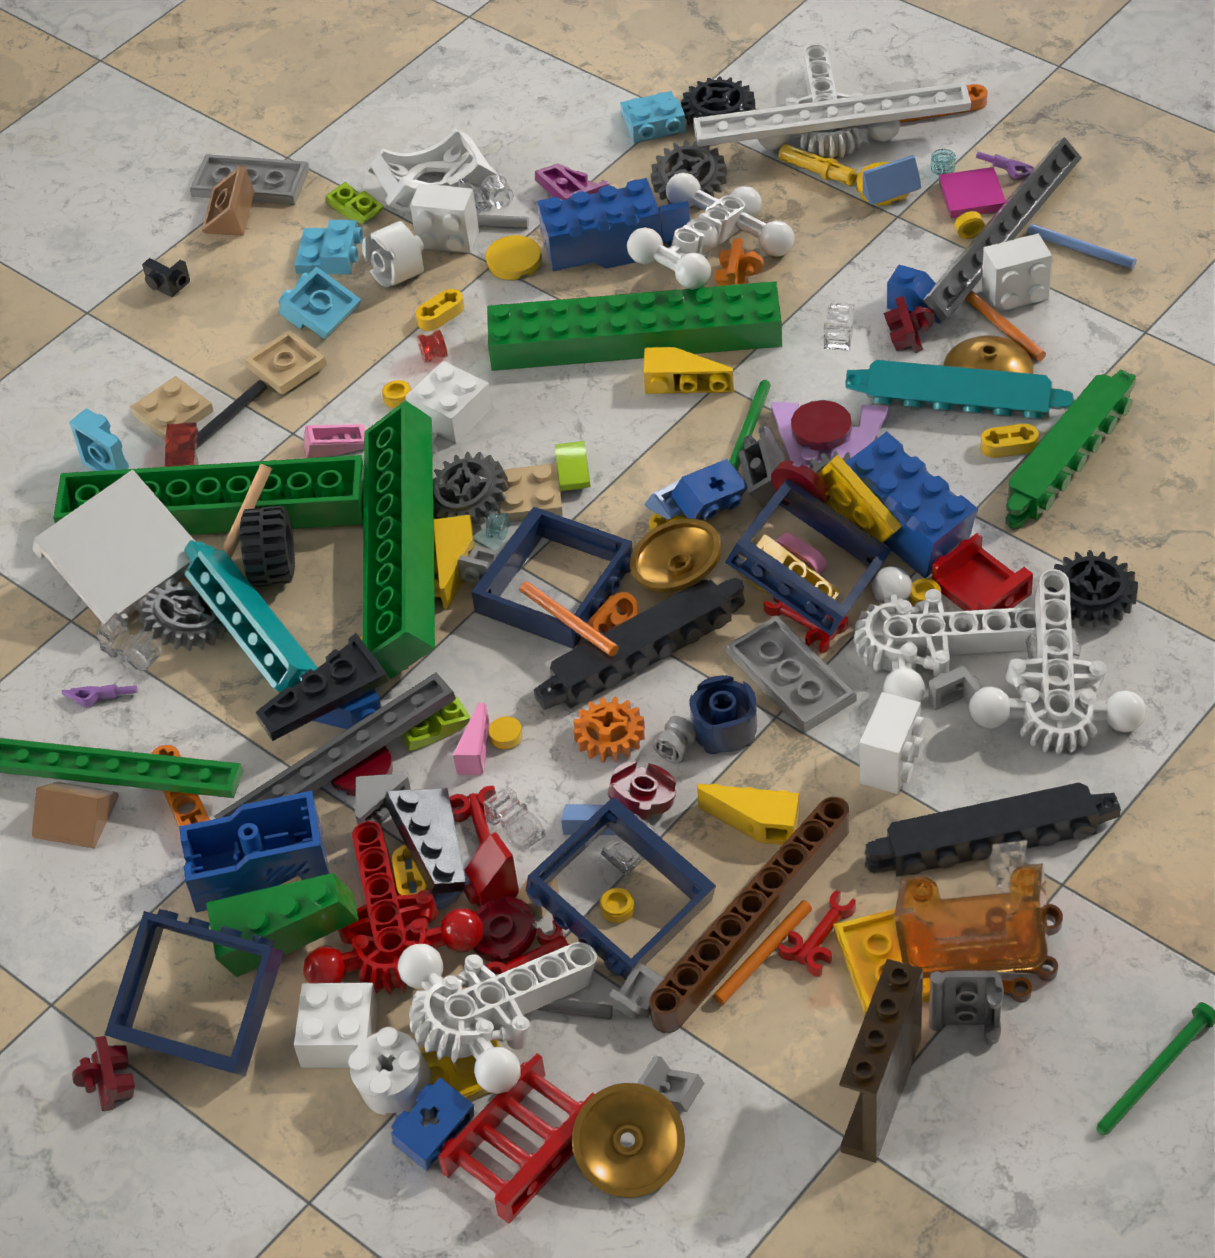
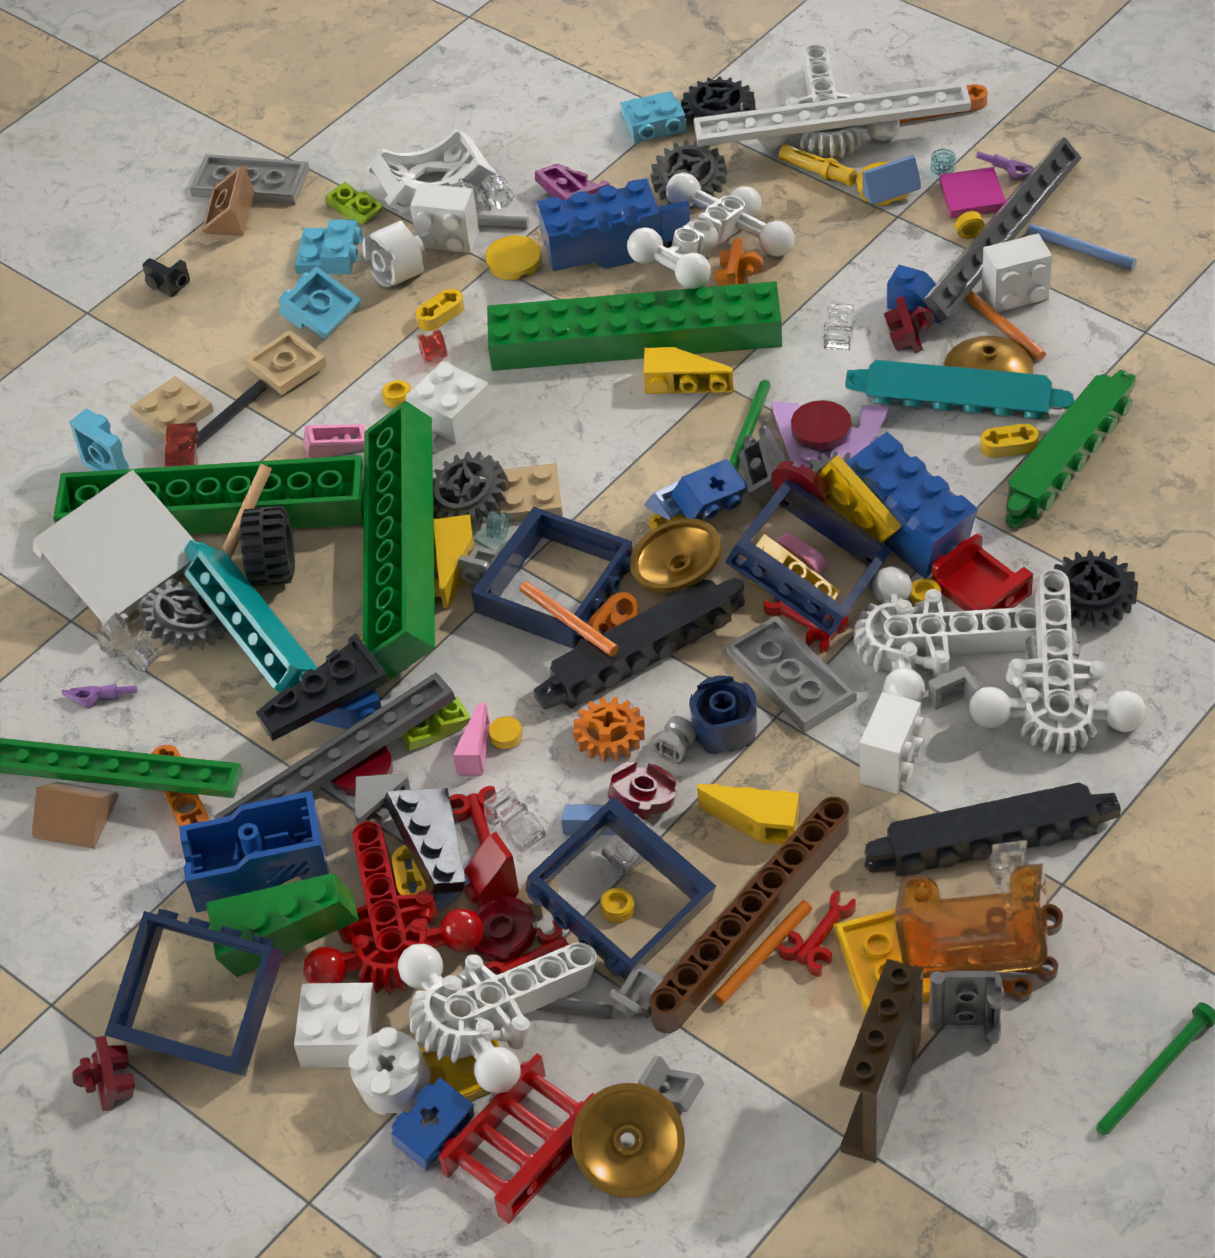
(572, 465): lime slope -> none

